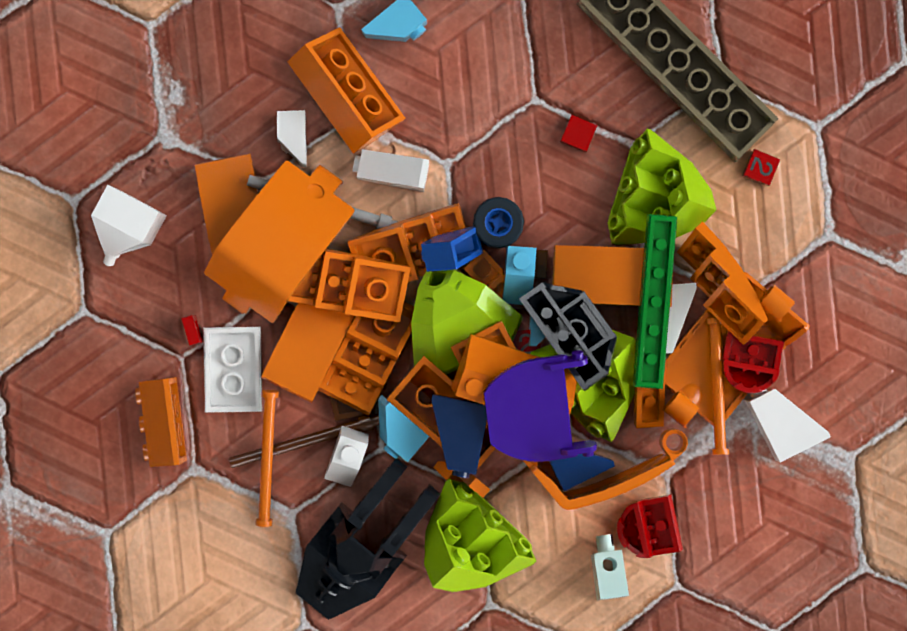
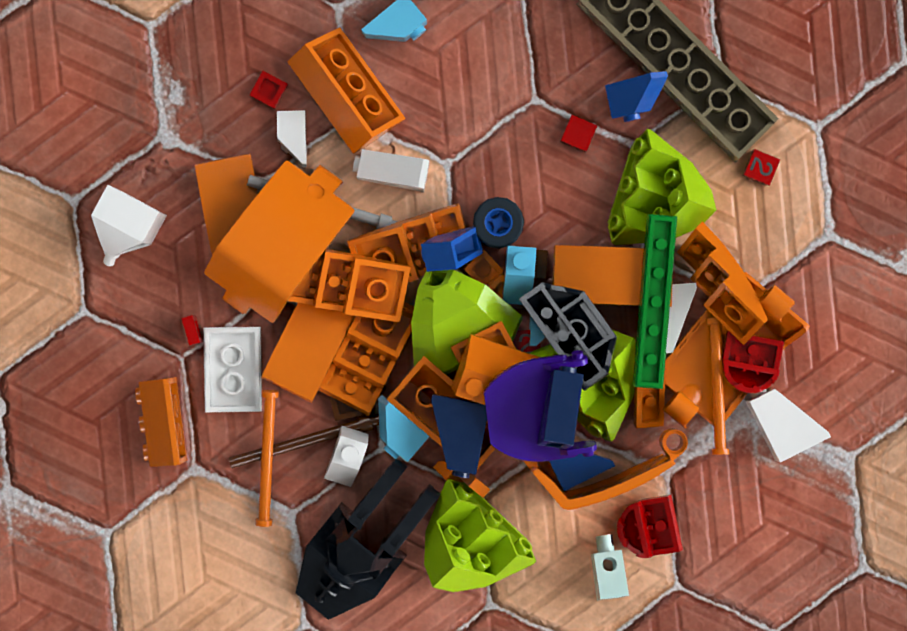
(268, 89): none -> red tile
(561, 408): none -> dark blue slope
(634, 95): none -> blue slope

